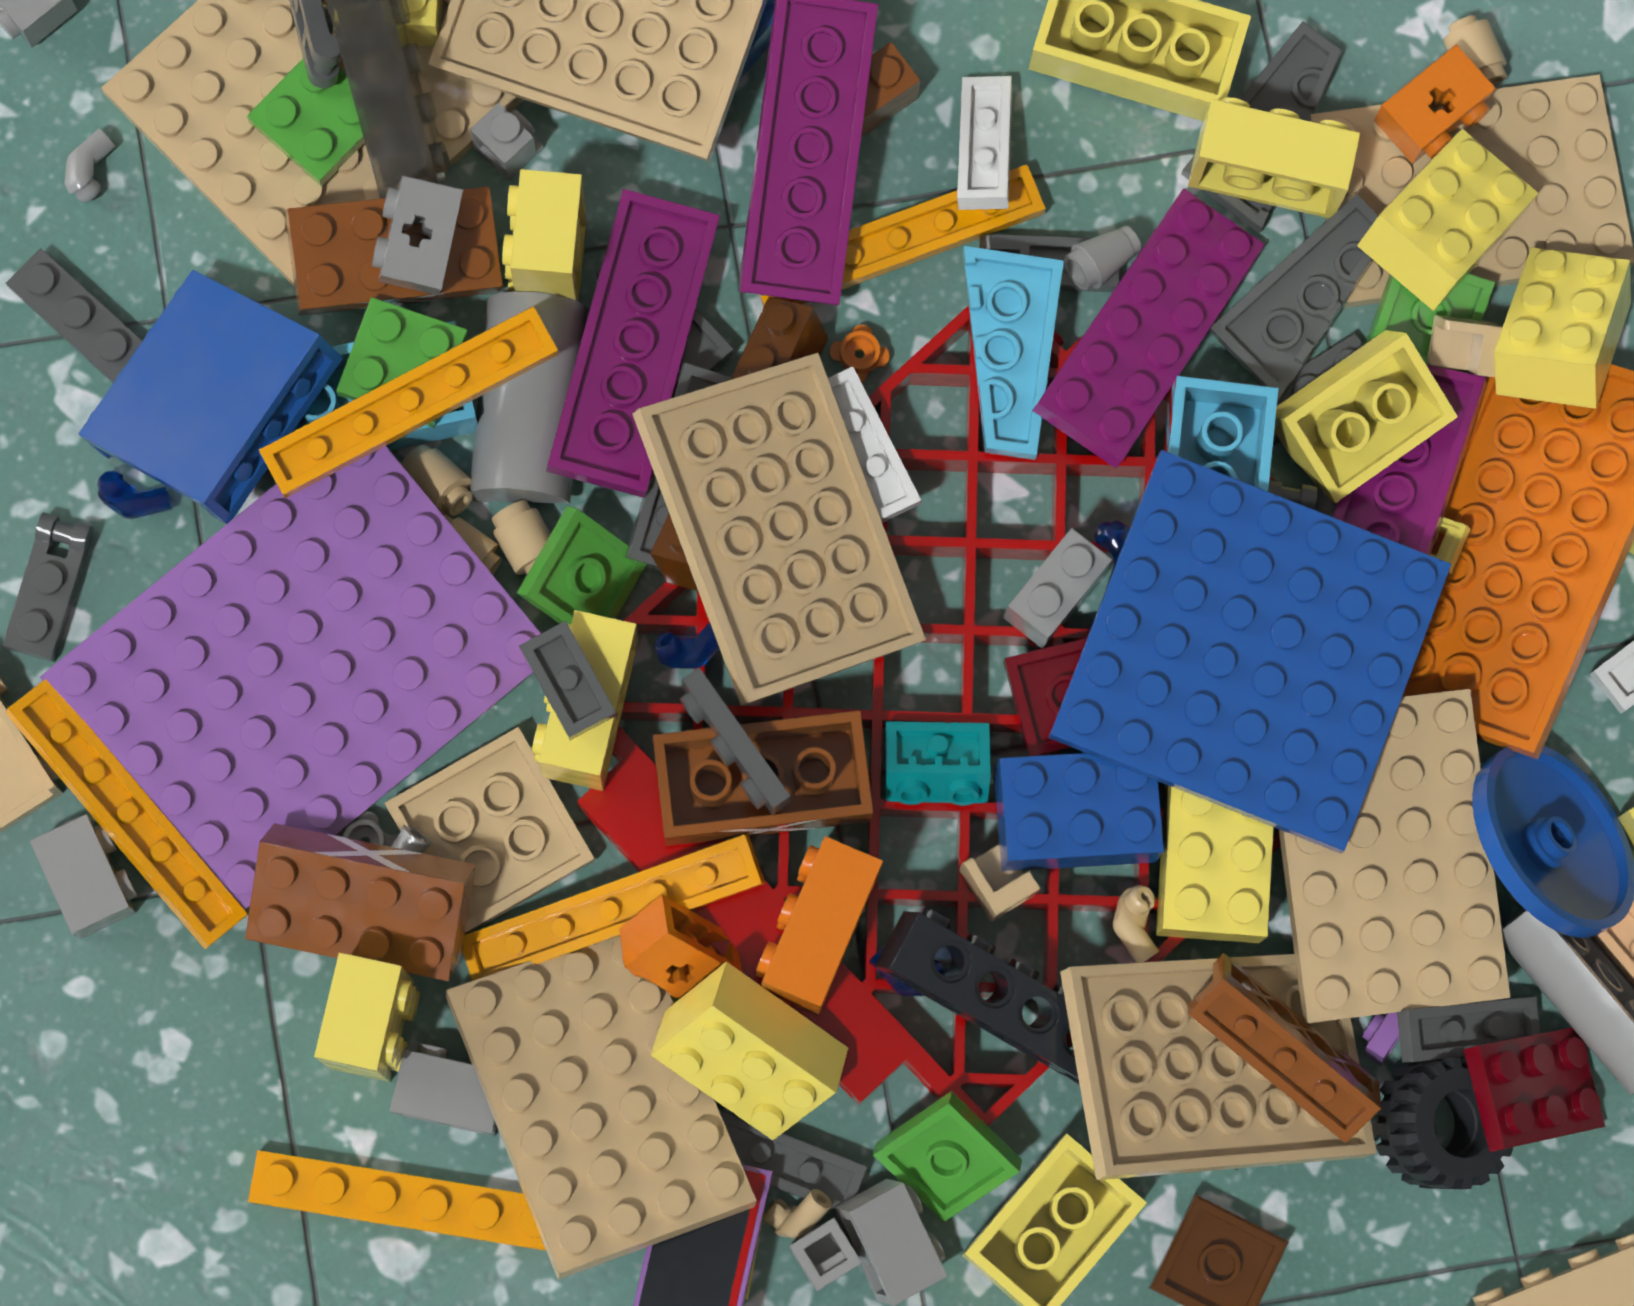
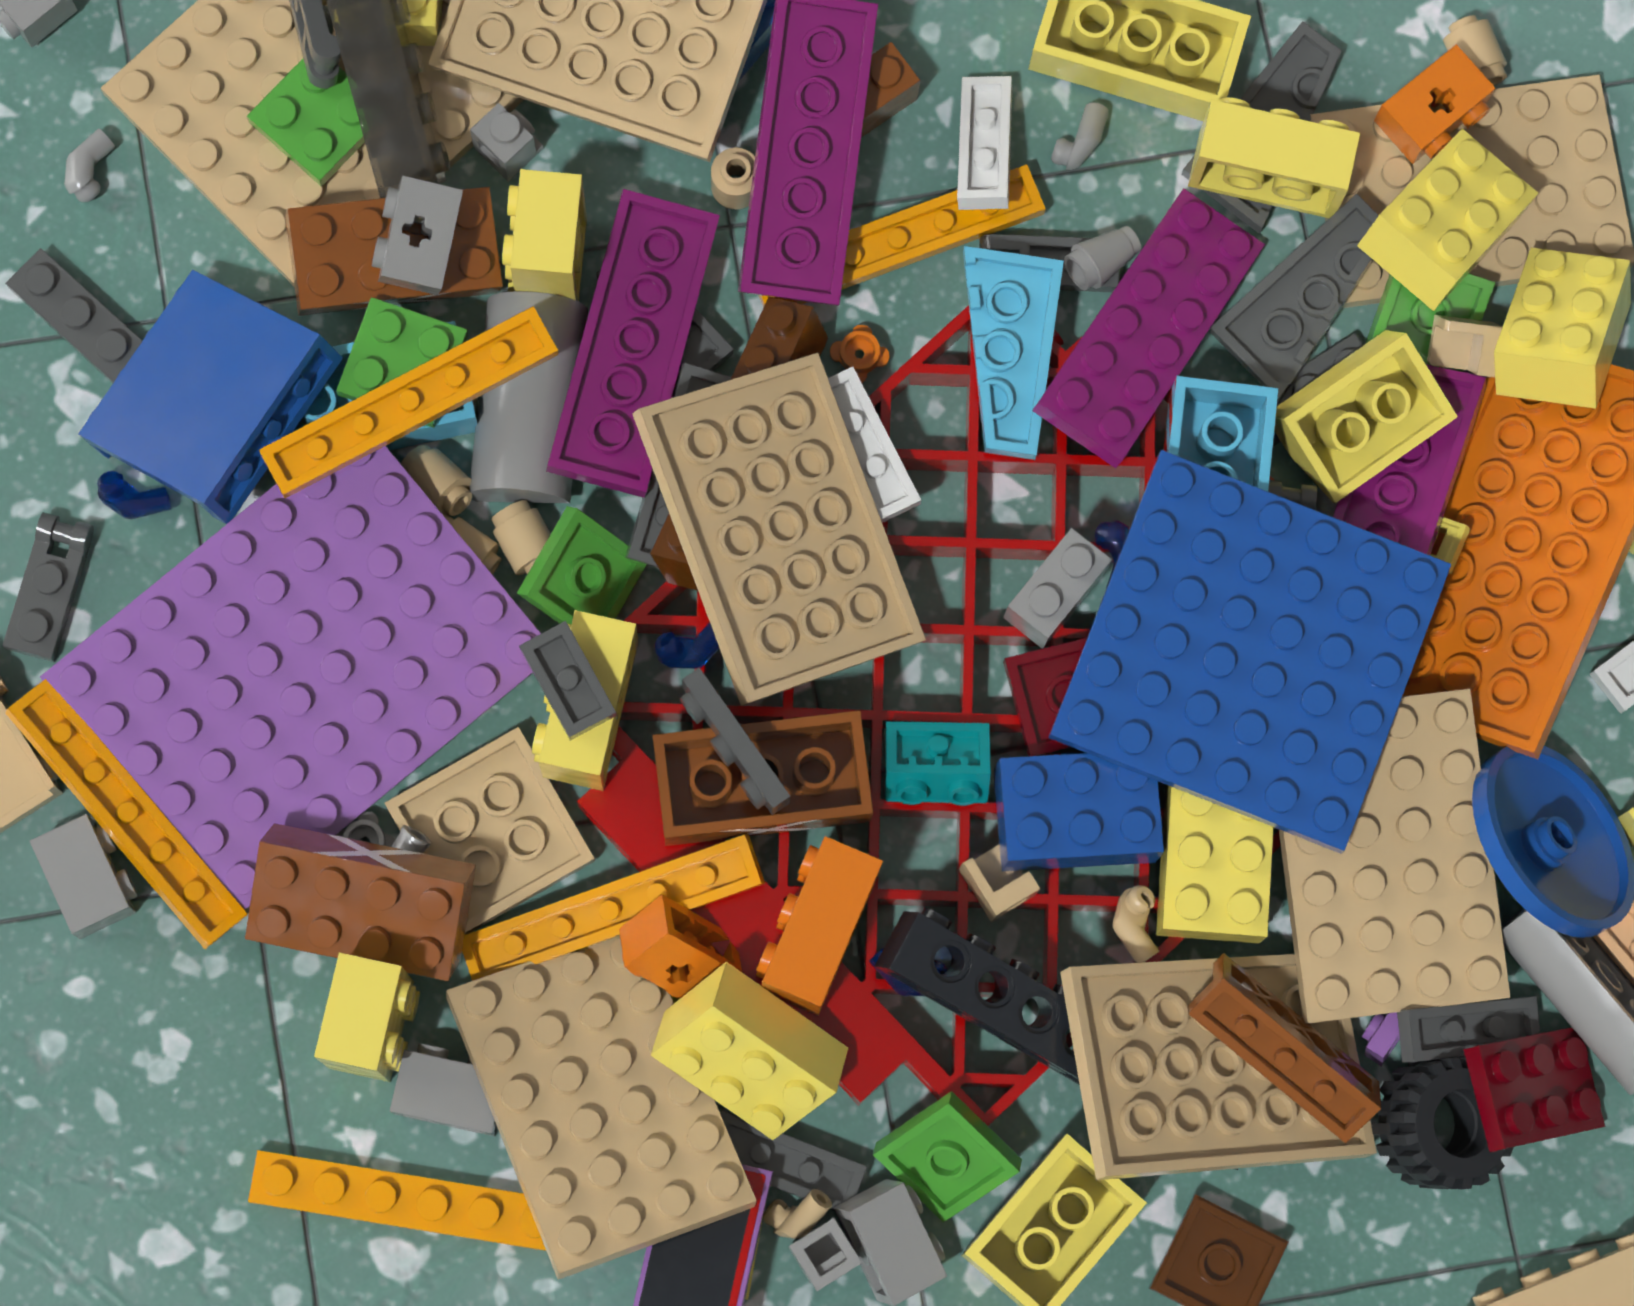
(729, 191): none -> tan brick
(1087, 138): none -> light grey arm

